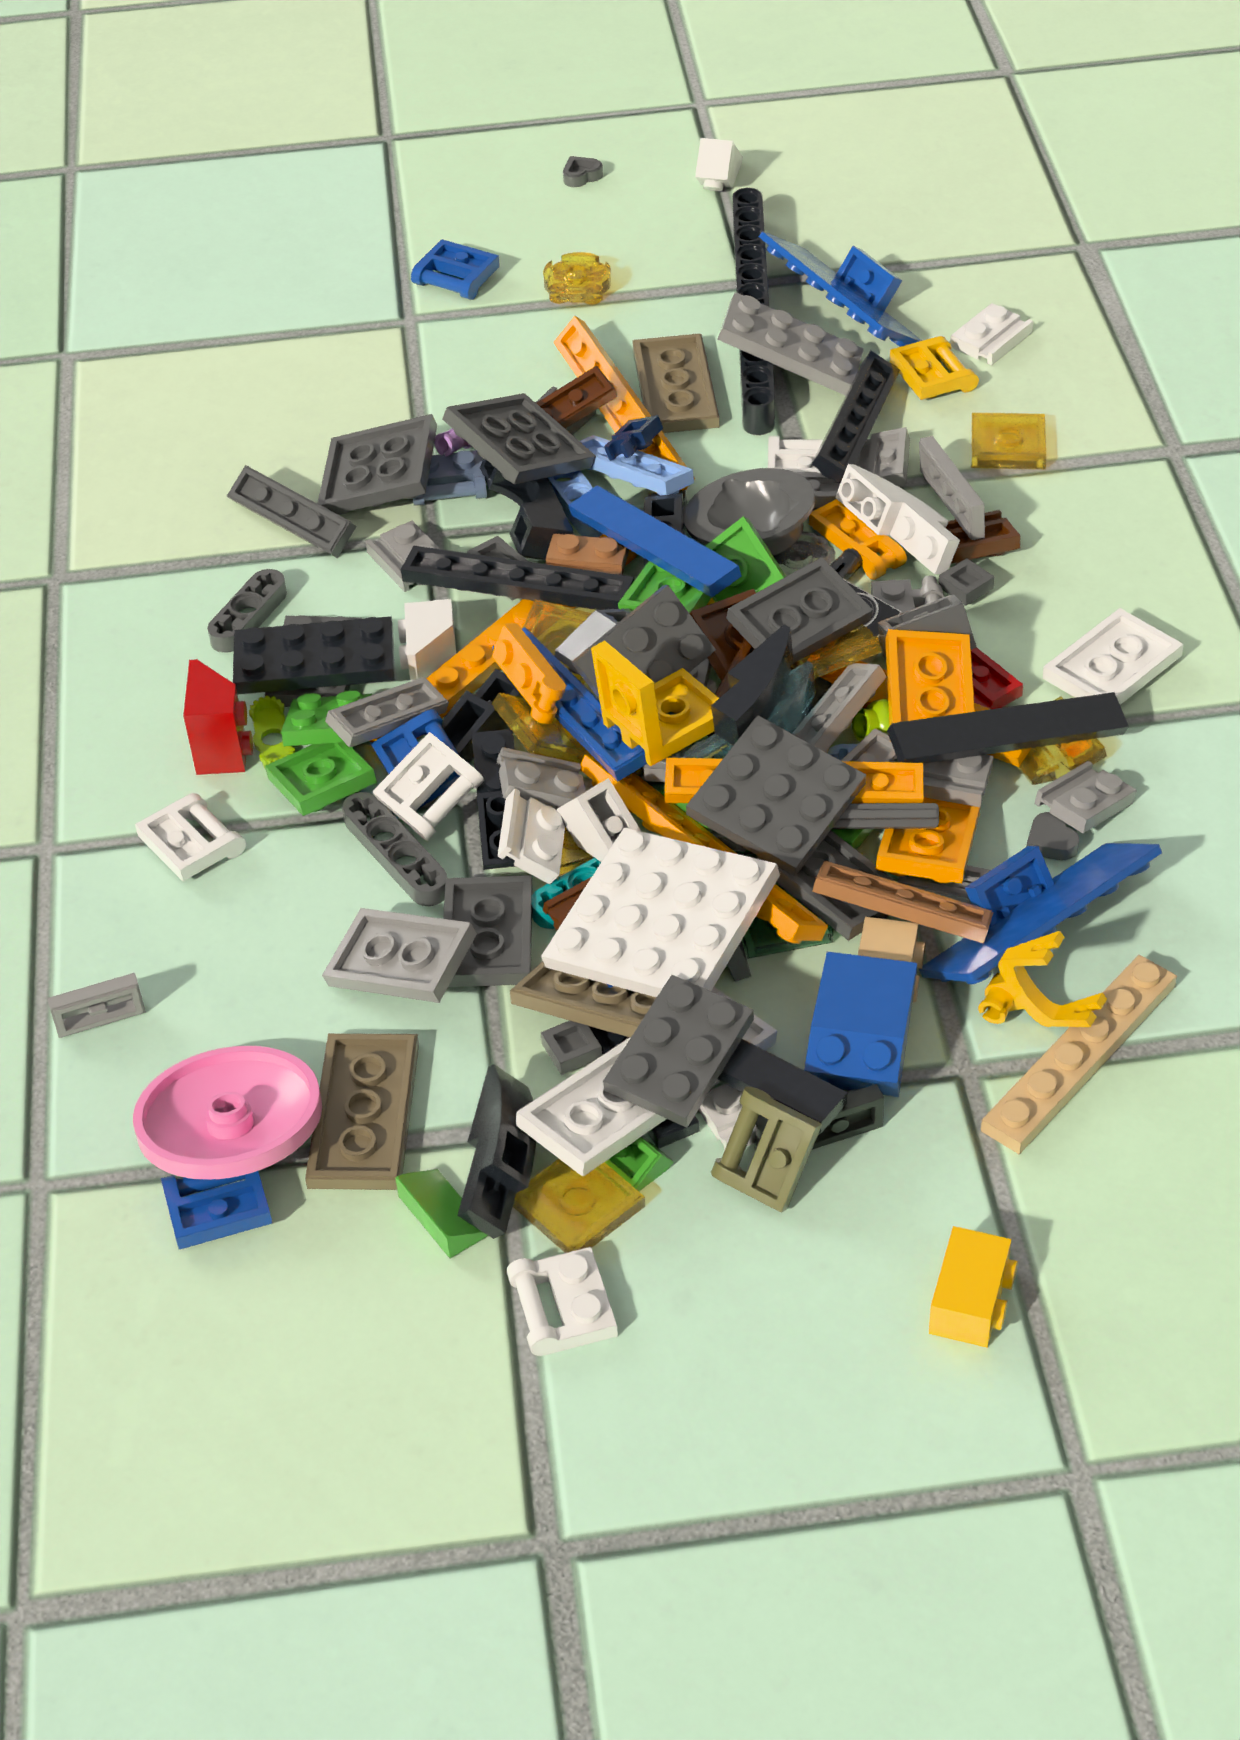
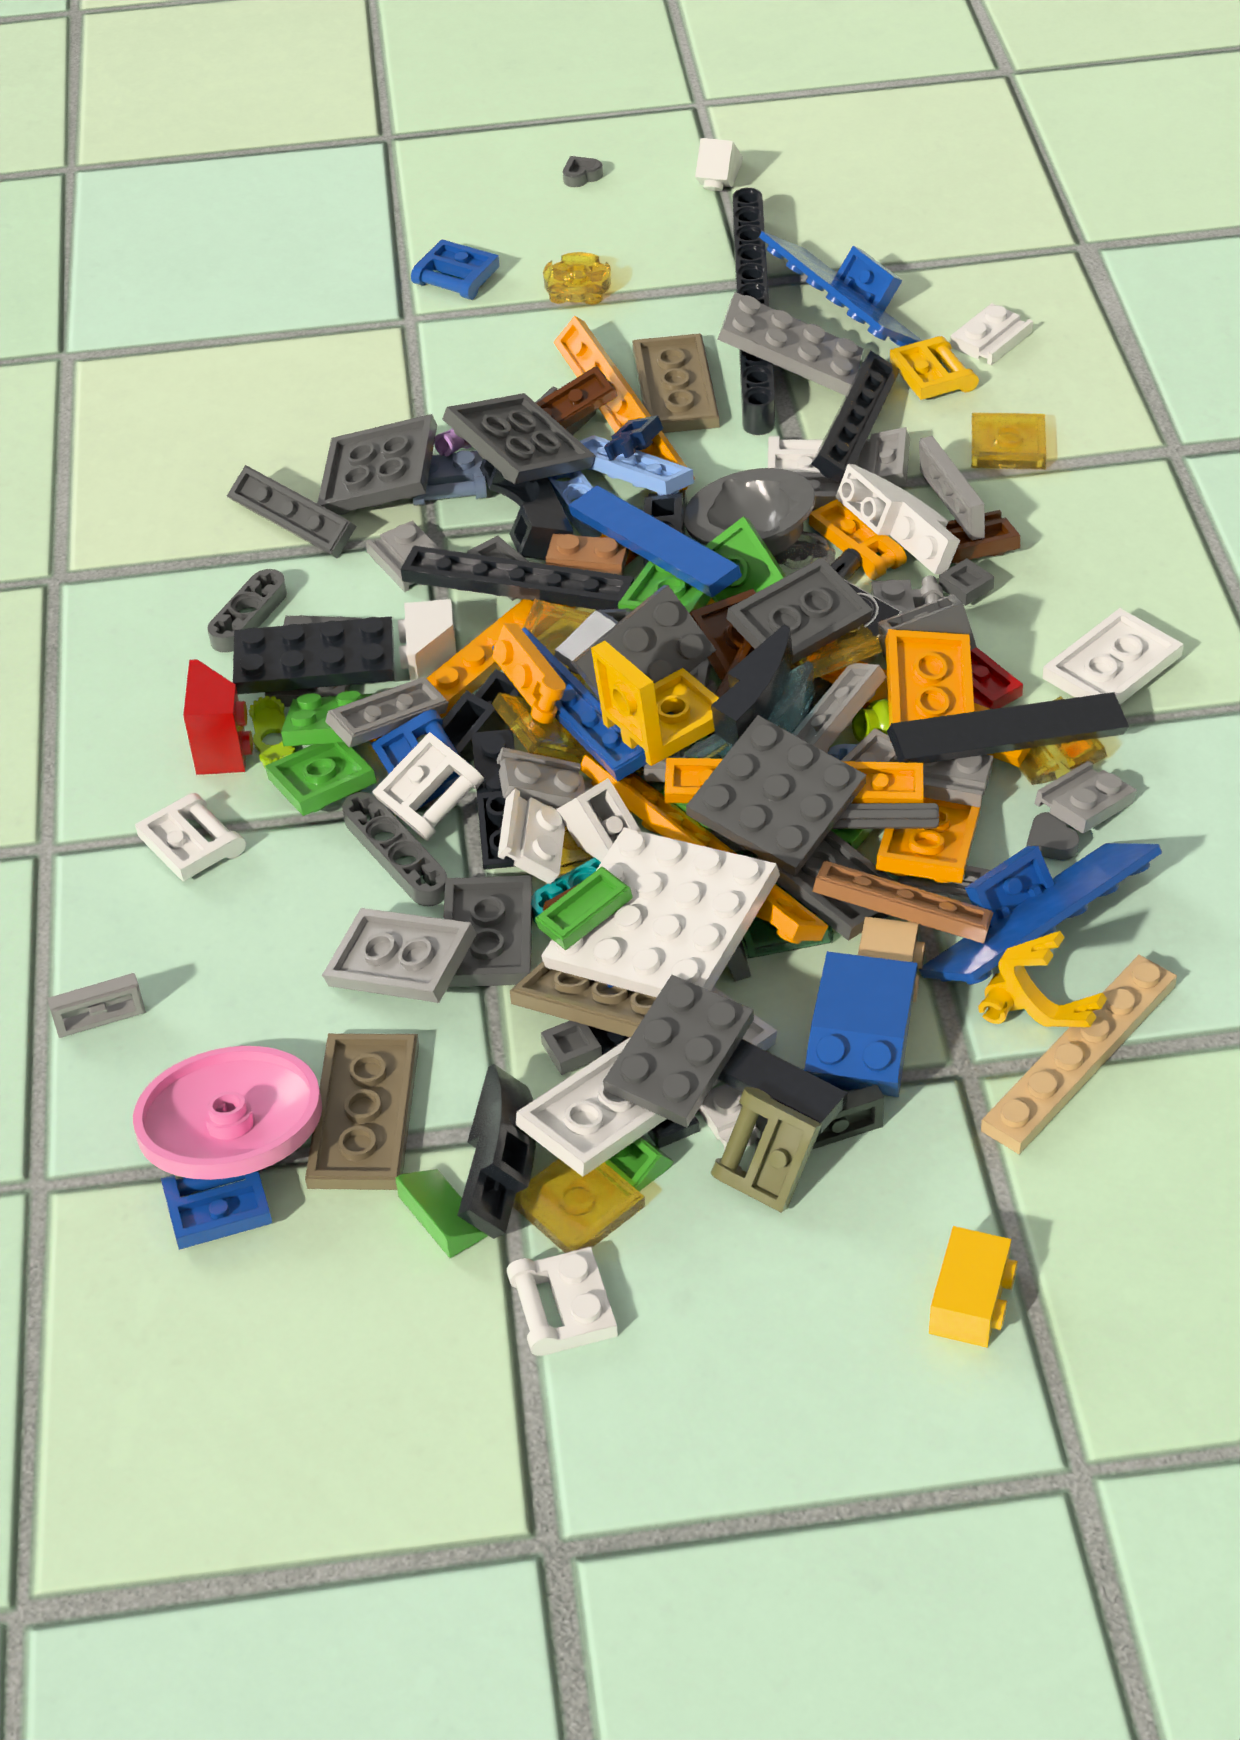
(584, 908): none -> bright green tile

